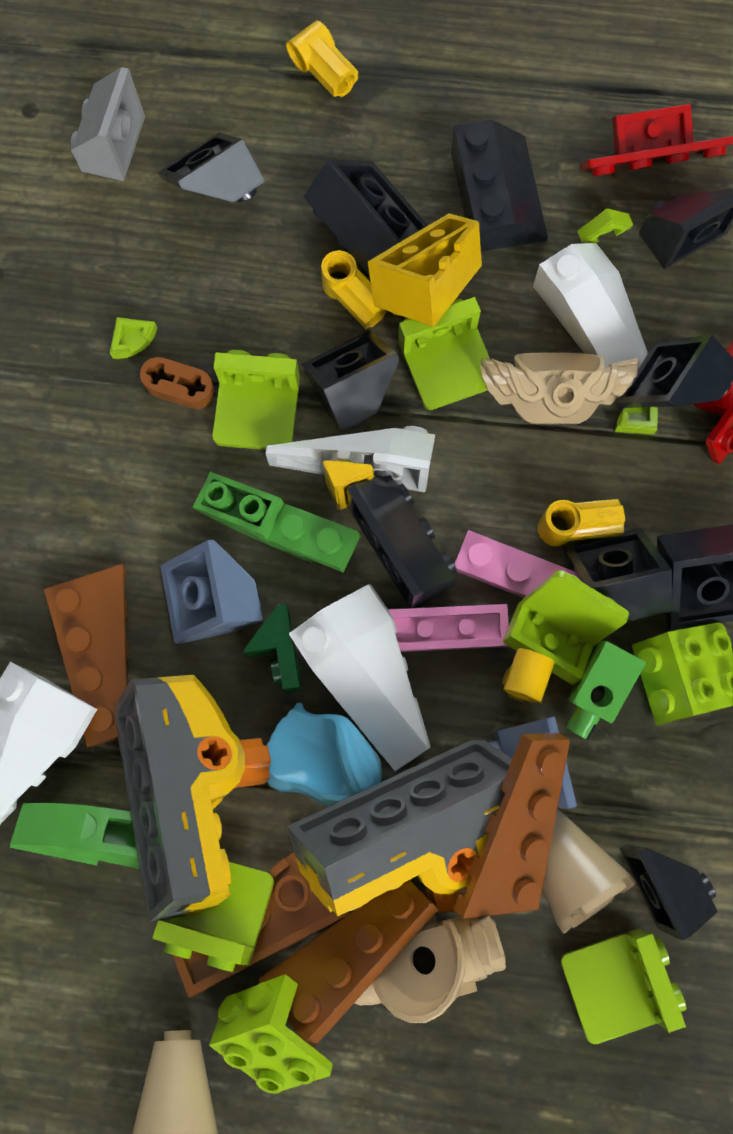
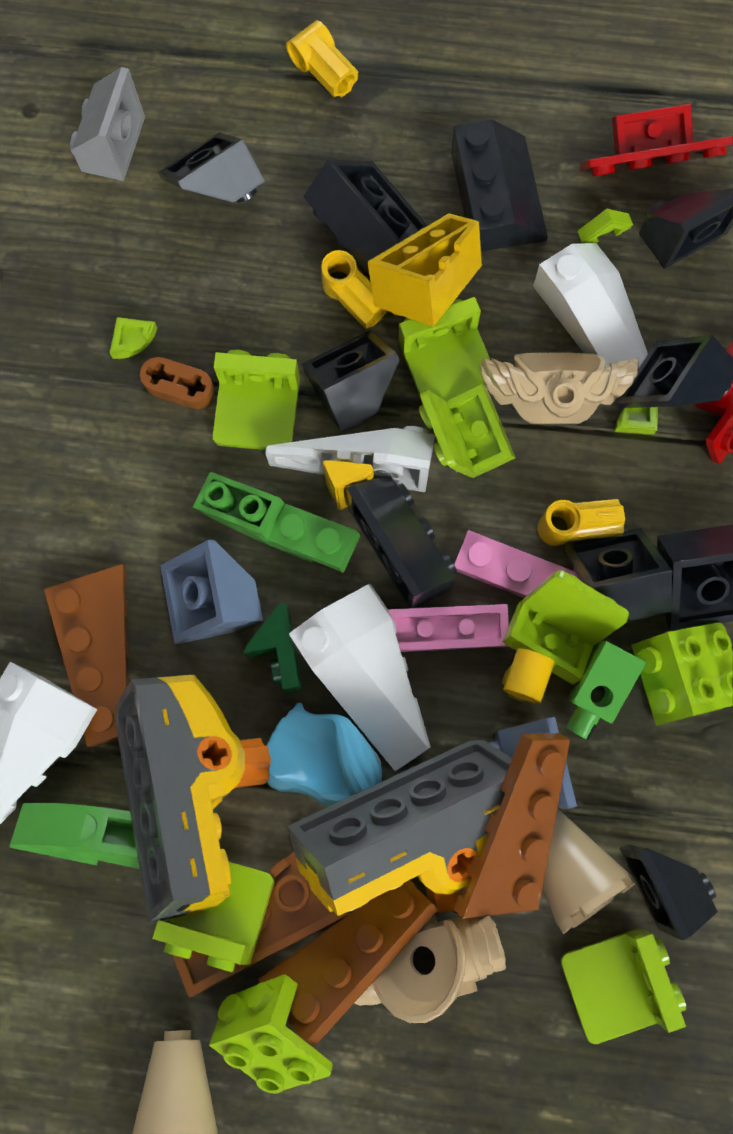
(467, 431): none -> lime bracket

